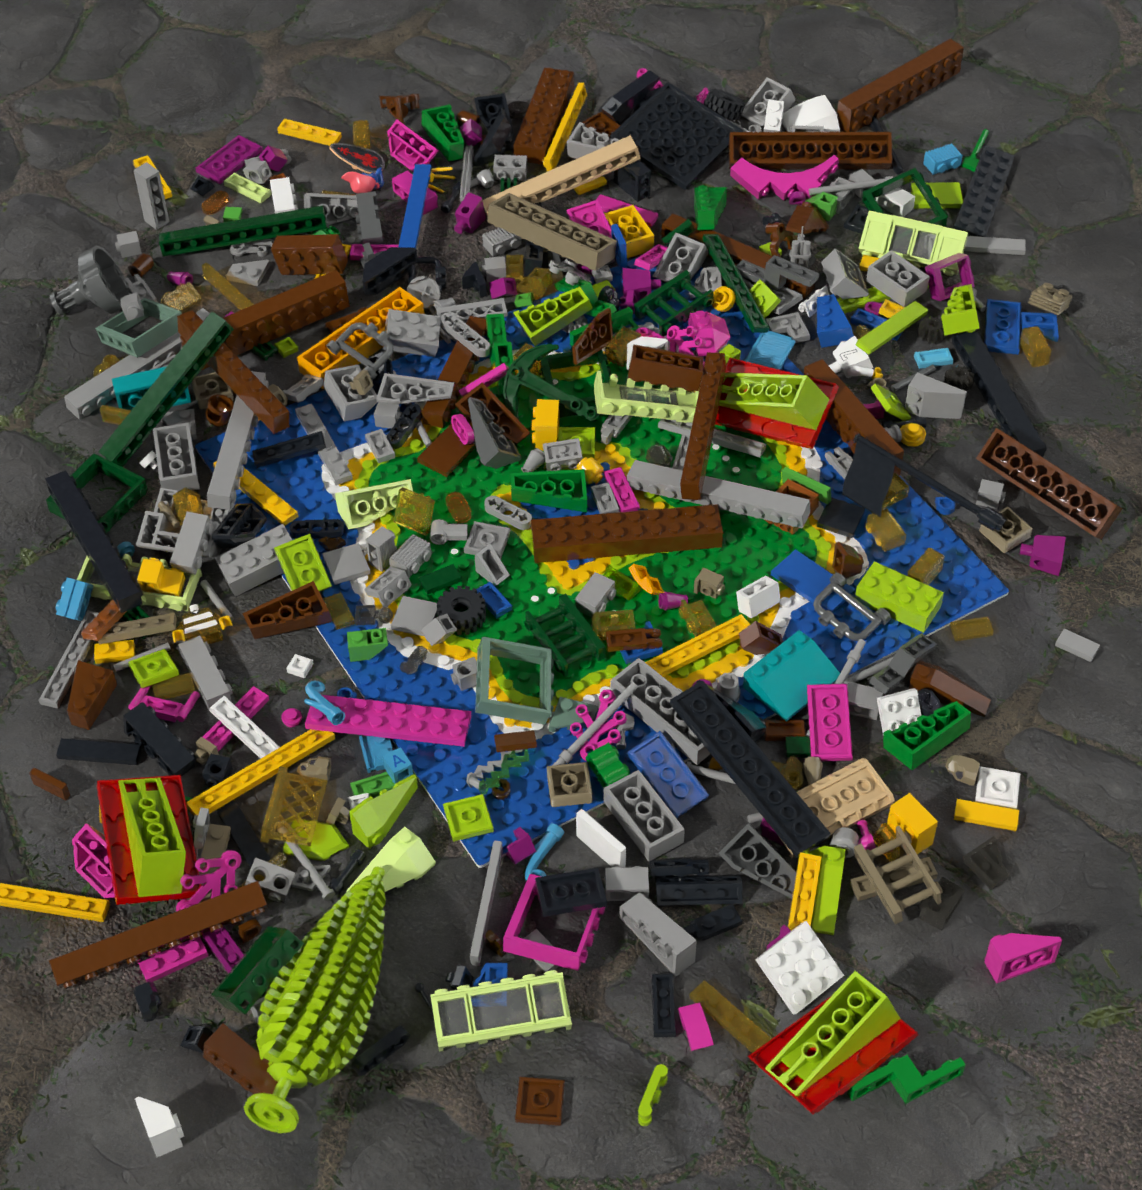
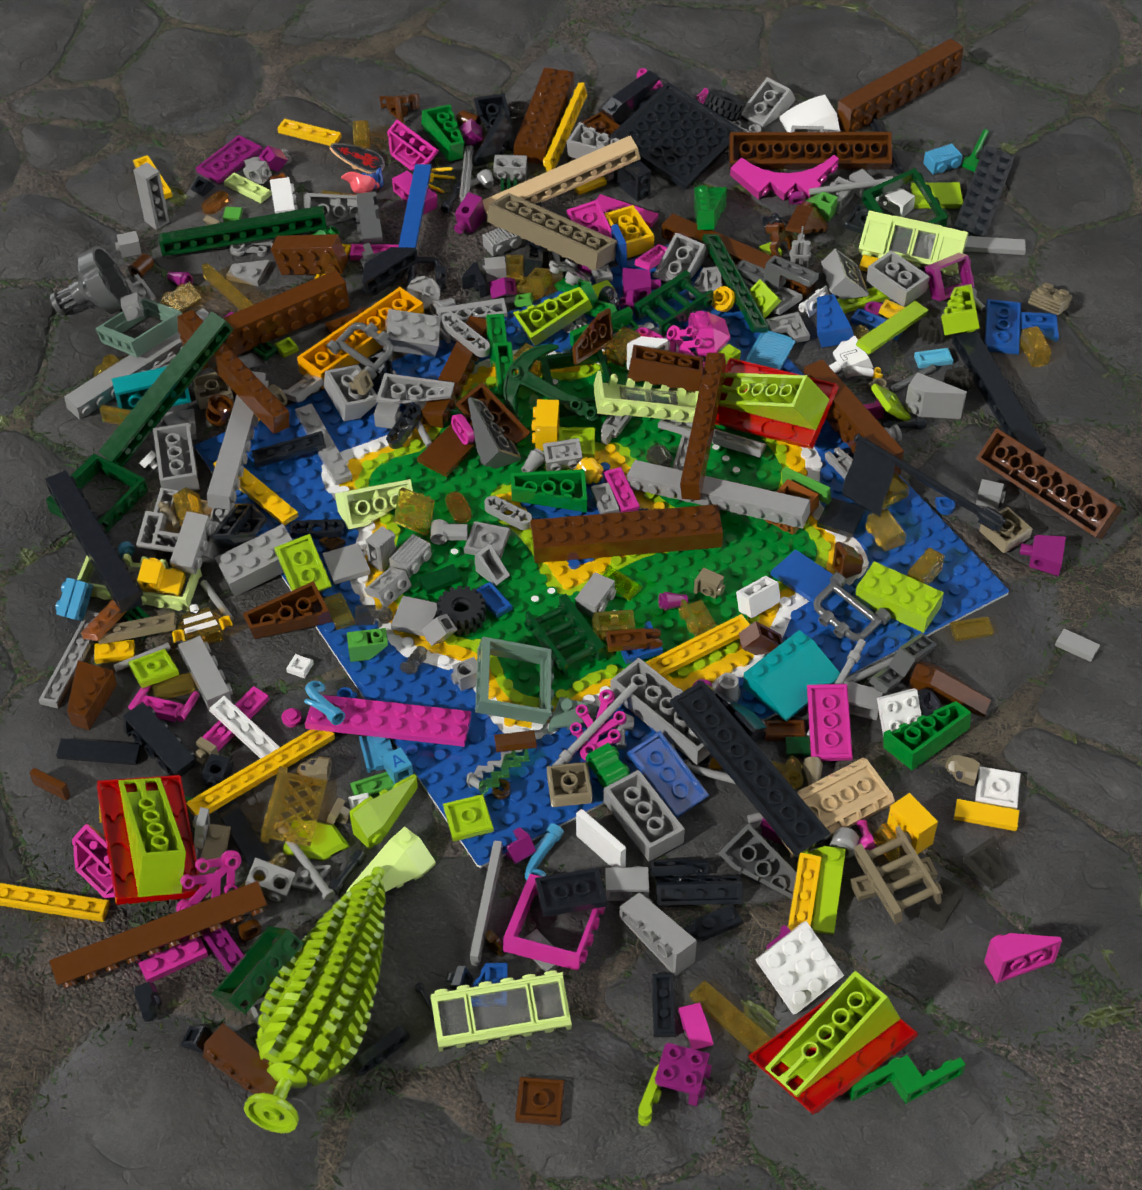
(161, 1126): white slope -> none
(380, 446): light grey plate -> none
(487, 379): dark pink tile -> none
(648, 583): light orange slope -> none
(684, 229): dark green tile -> none
(684, 1071): none -> magenta bracket
(774, 116): white brick -> none
(912, 434): yellow plate -> none

